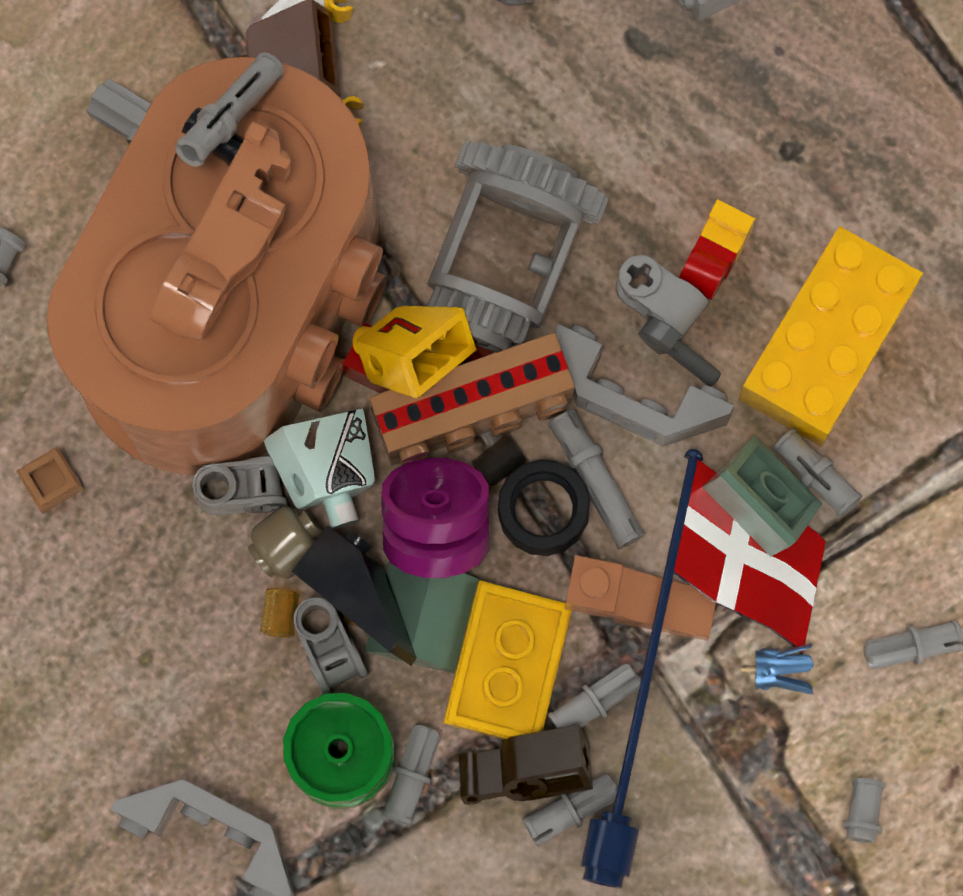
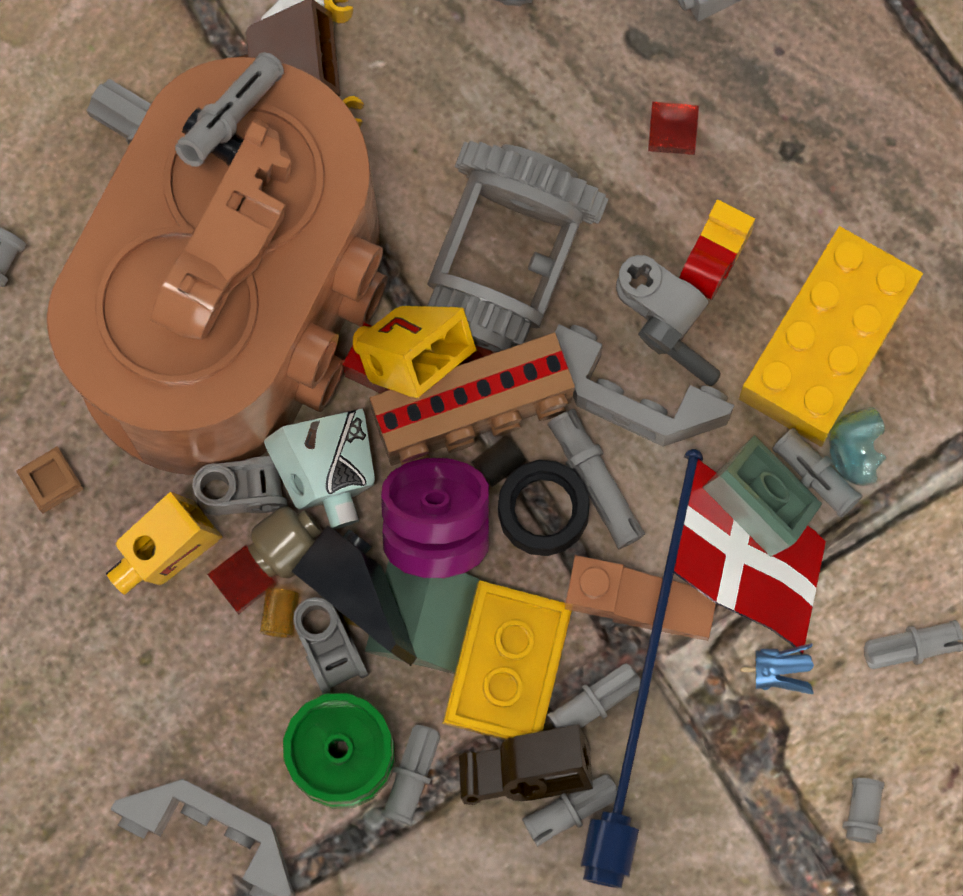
(177, 531): none -> yellow torso
(241, 580): none -> clear red tile
(673, 128): none -> clear red tile
(853, 446): none -> clear light blue hair

